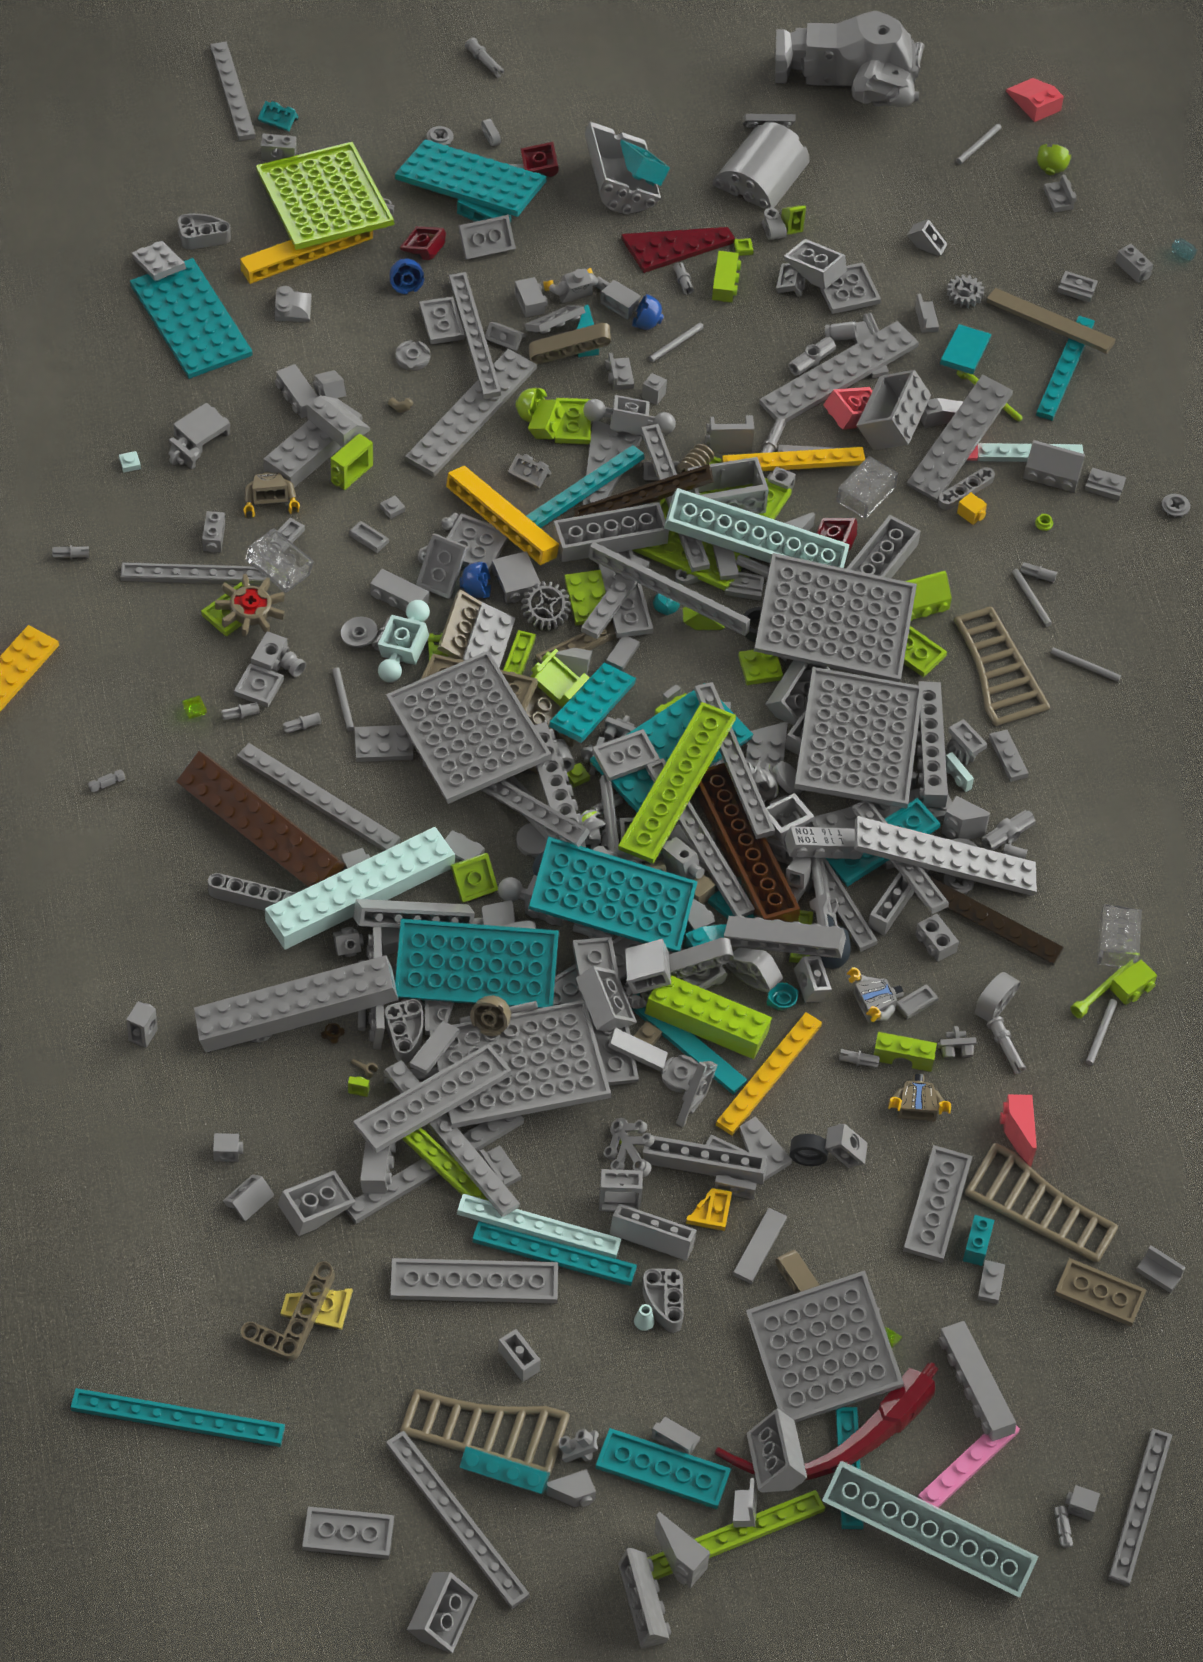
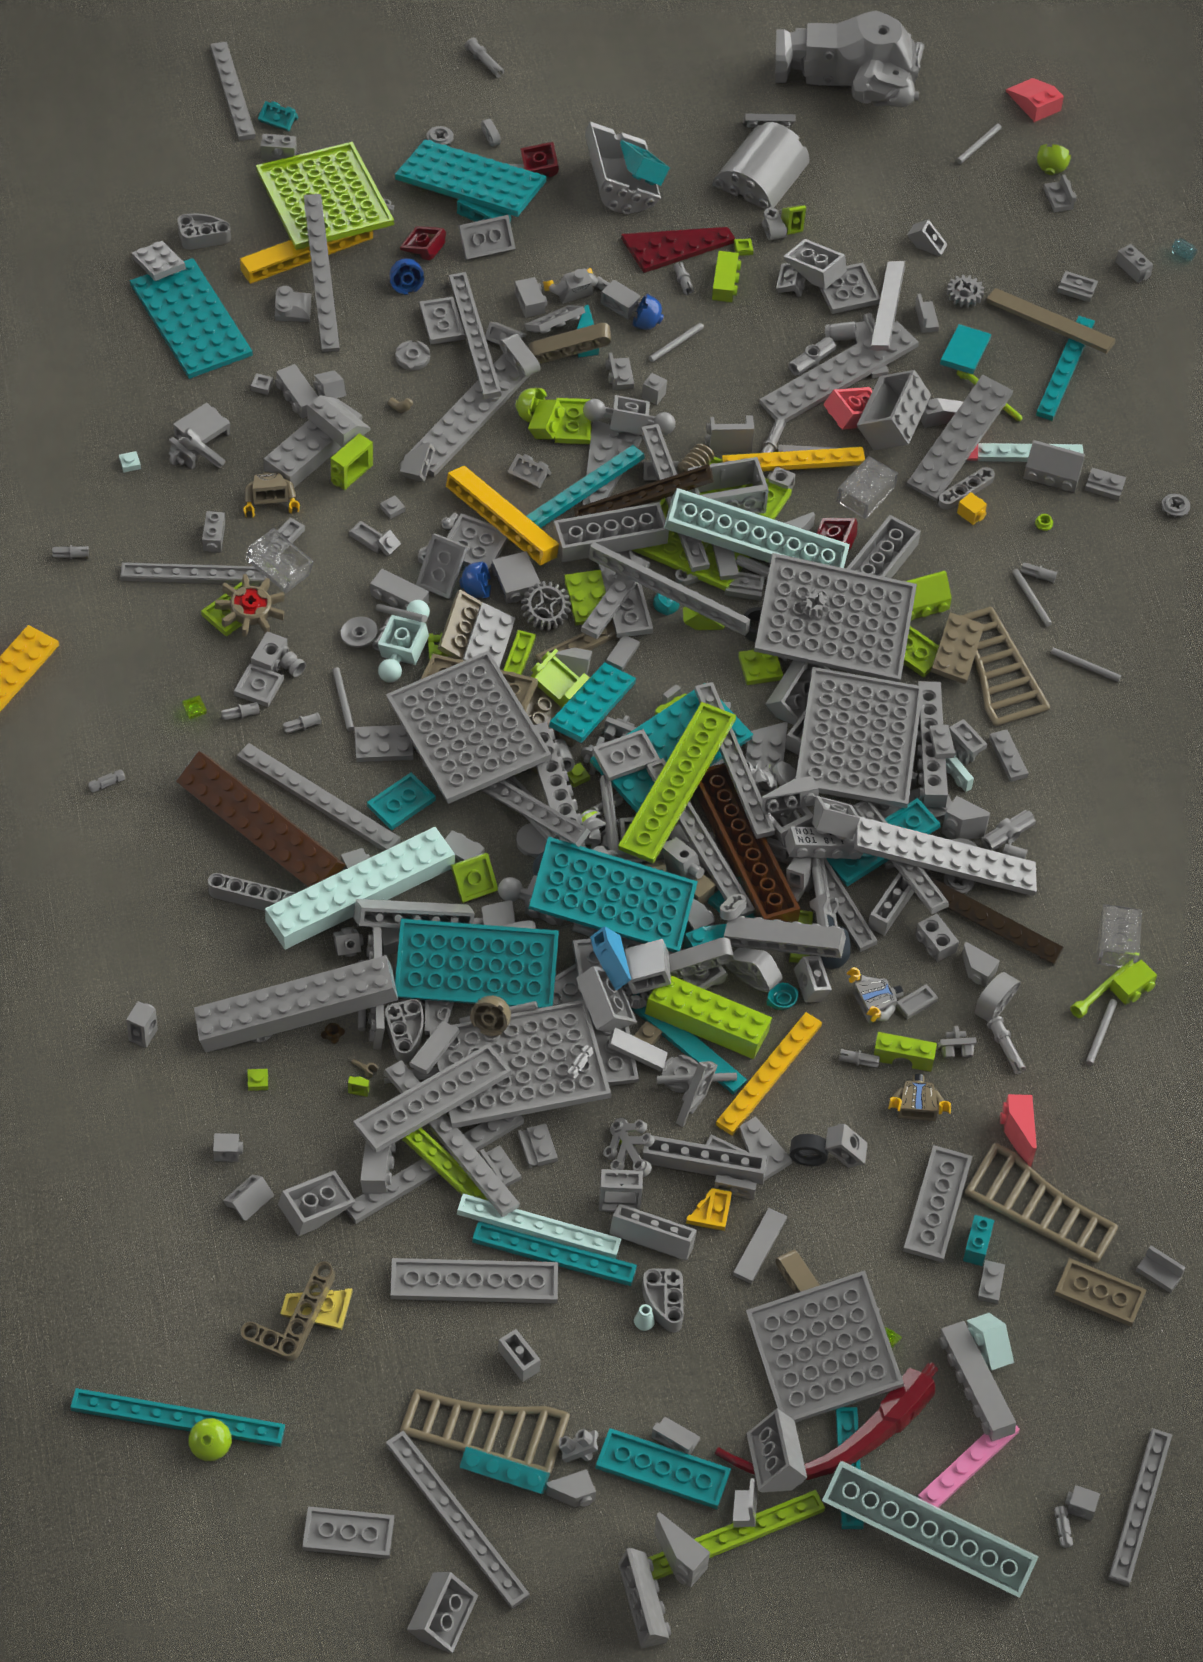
(194, 442): none -> light grey piece
(210, 1439): none -> lime cylinder
(257, 1079): none -> lime plate
(262, 384): none -> light grey plate
(321, 273): none -> light grey plate
(388, 542): none -> light grey plate
(401, 801): none -> teal plate
(402, 613): none -> light grey bar
(417, 462): none -> light grey slope
(520, 355): none -> light grey beam
(537, 1145): none -> light grey plate
(579, 1062): none -> light grey axle
(611, 955): none -> dark azure slope
(685, 1078): none -> light grey bar
(733, 907): none -> light grey beam
(792, 795): none -> light grey slope
(819, 609): none -> light grey gear
(835, 818): none -> light grey slope
(888, 305): none -> light grey tile
(942, 741): none -> light grey plate
(957, 648): none -> dark tan plate
(979, 965): none -> light grey slope
(992, 1340): none -> light aqua brick

